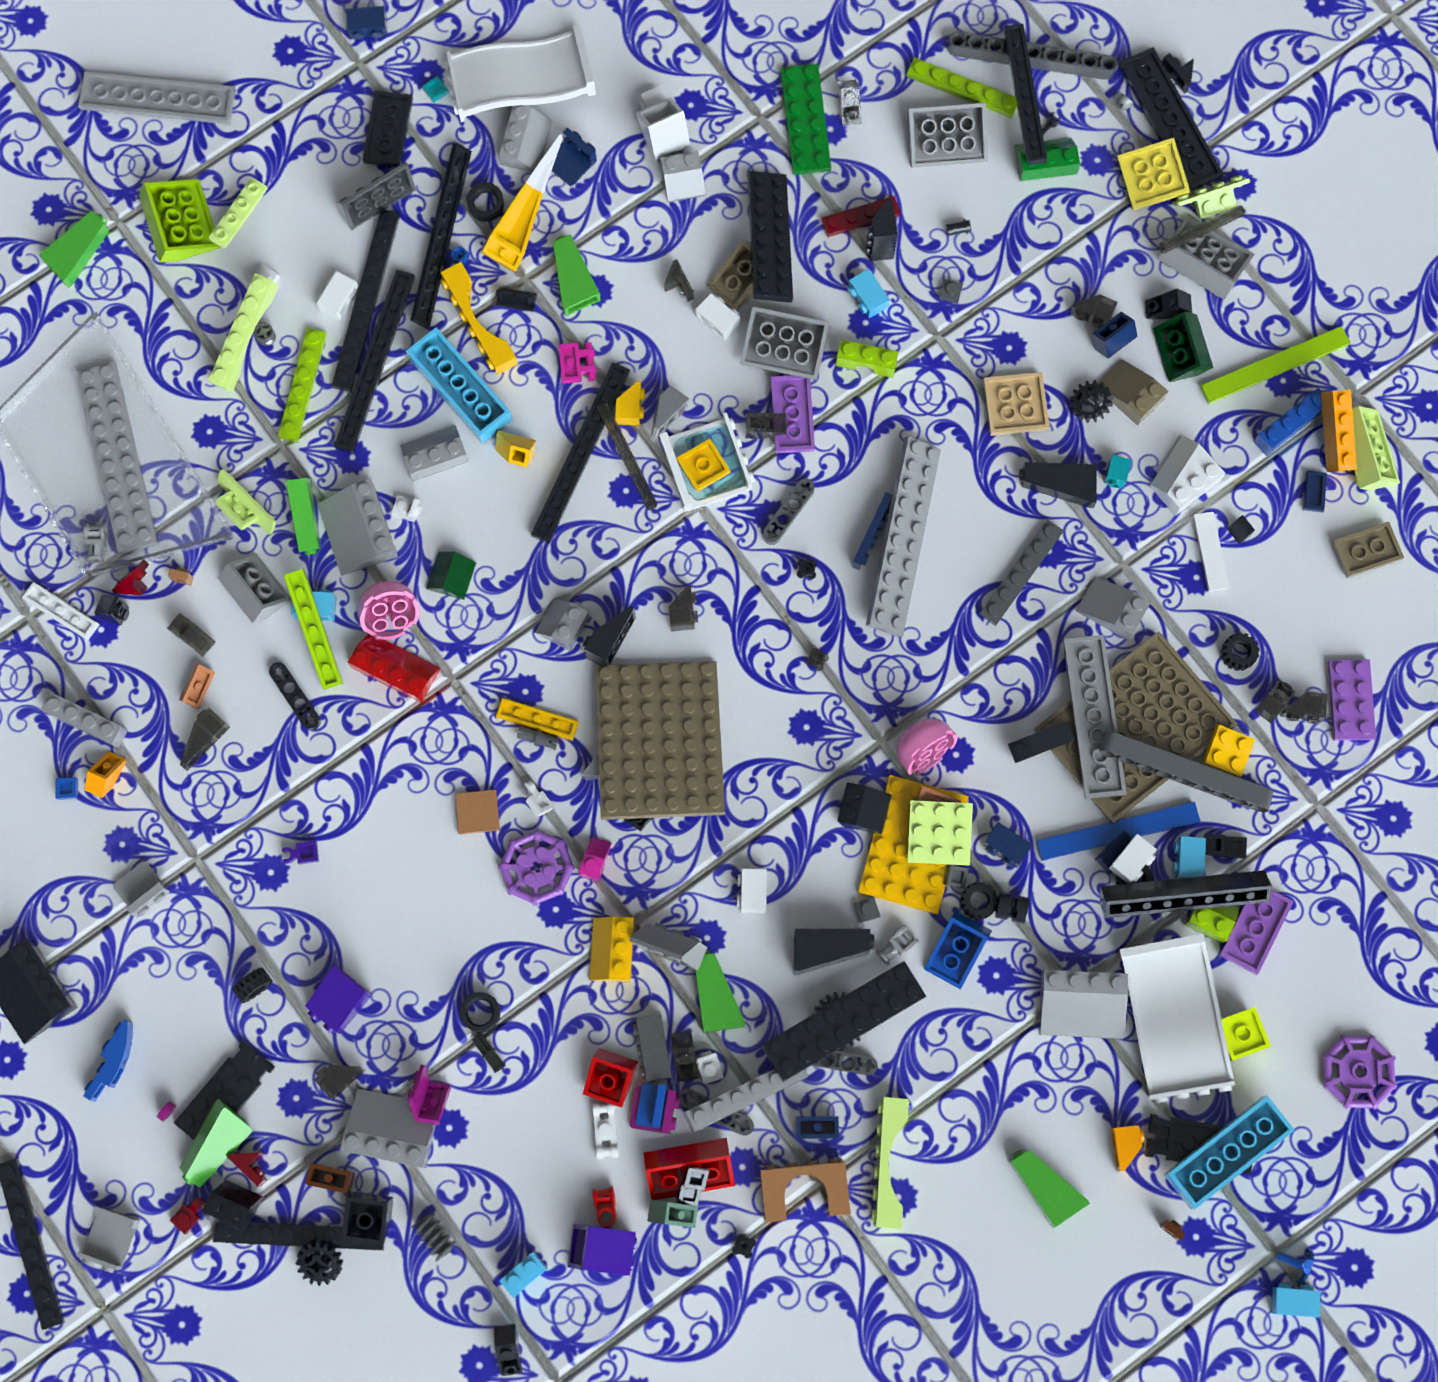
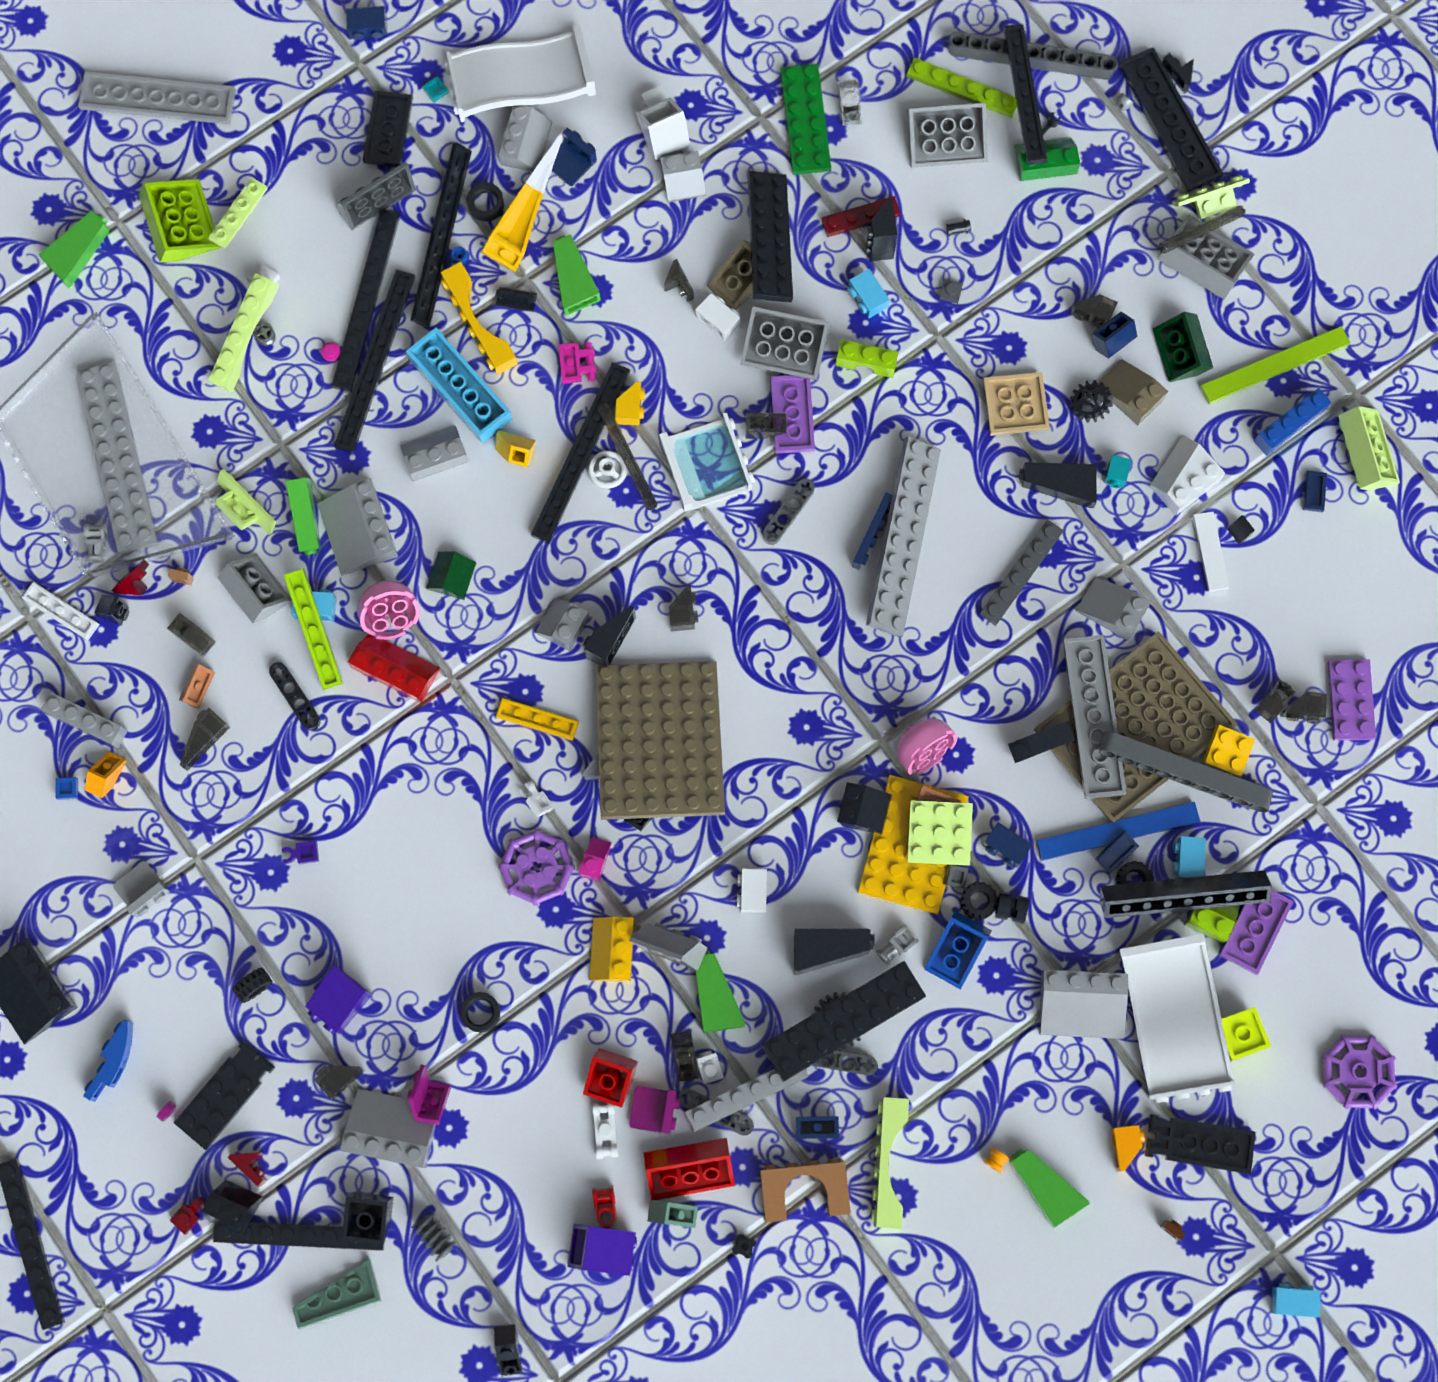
(109, 1239): light grey panel -> none
(214, 1143): slope -> none
(302, 385): lime plate -> none
(319, 1262): black gear -> none
(330, 351): none -> dark pink plate
(330, 1178): reddish brown brick -> none
(337, 295): white brick -> none
(340, 1297): none -> sand green wing
(407, 508): white bracket -> none
(477, 812): medium nougat tile -> none
(488, 1052): pearl dark grey axle -> none
(523, 1274): medium azure brick -> none
(538, 737): dark grey pin -> none
(603, 463): none -> white piece
(651, 1105): blue panel -> none
(652, 1048): dark grey brick -> none
(669, 407): light grey slope -> none
(692, 1186): slope -> none
(703, 465): yellow plate -> none
(811, 564): black plate -> none
(815, 653): clear smoke plate -> none
(867, 909): dark grey plate -> none
(996, 1160): none -> light orange wheel
(1133, 859): white brick -> none
(1153, 174): light yellow plate -> none
(1168, 305): black slope -> none
(1226, 846): black slope -> none
(1229, 1152): medium azure brick -> none
(1231, 660): black tyre -> none
(1304, 1265): blue plant -> none
(1338, 430): light orange brick -> none
(1367, 550): dark tan plate -> none

